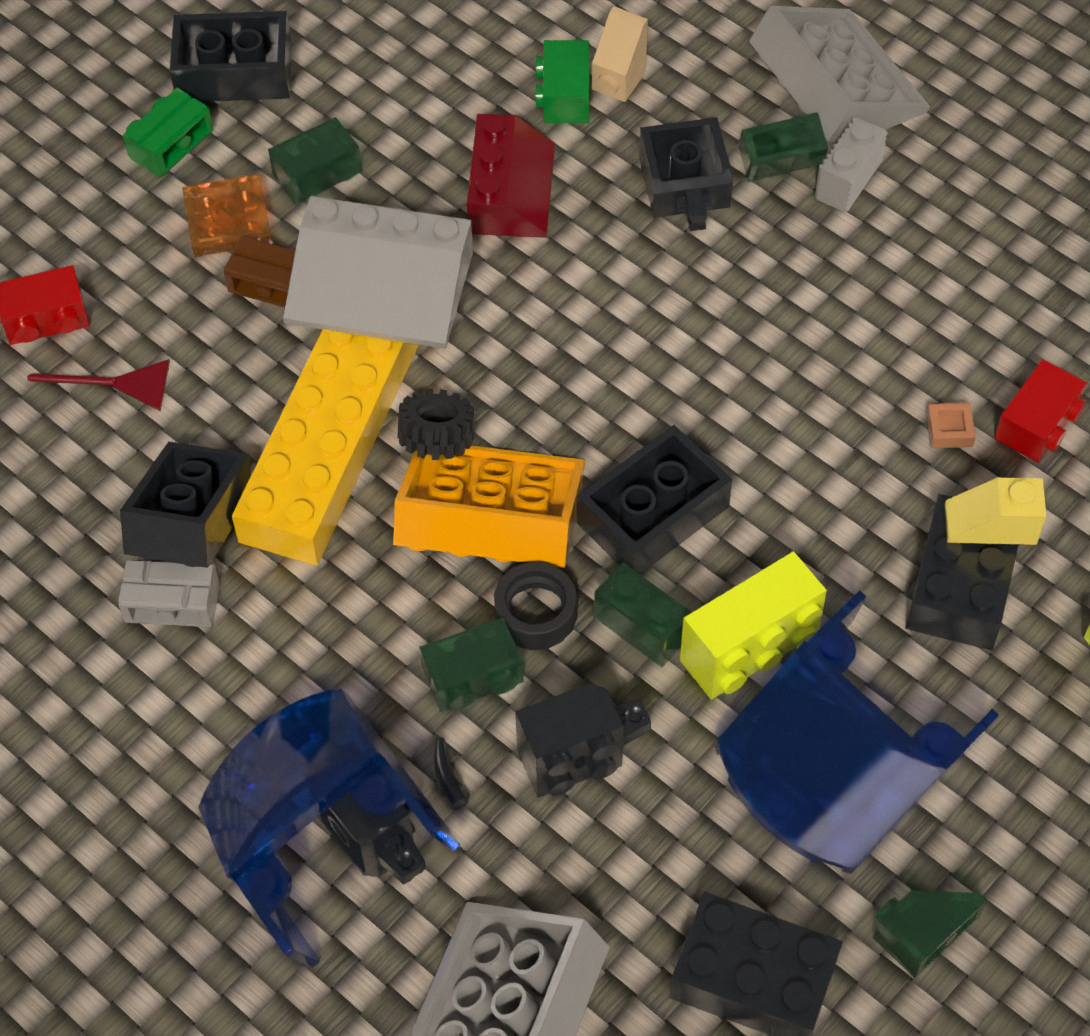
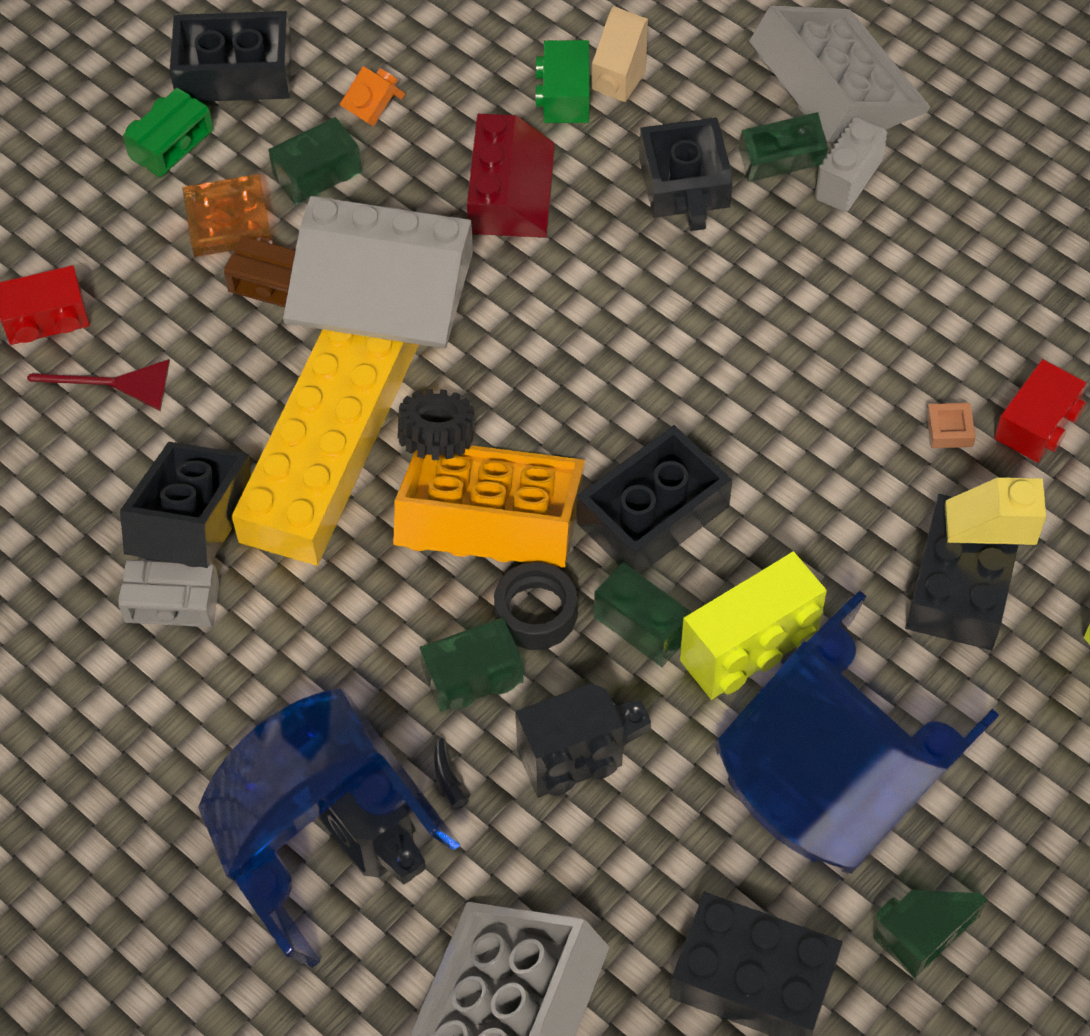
(370, 94): none -> orange bracket

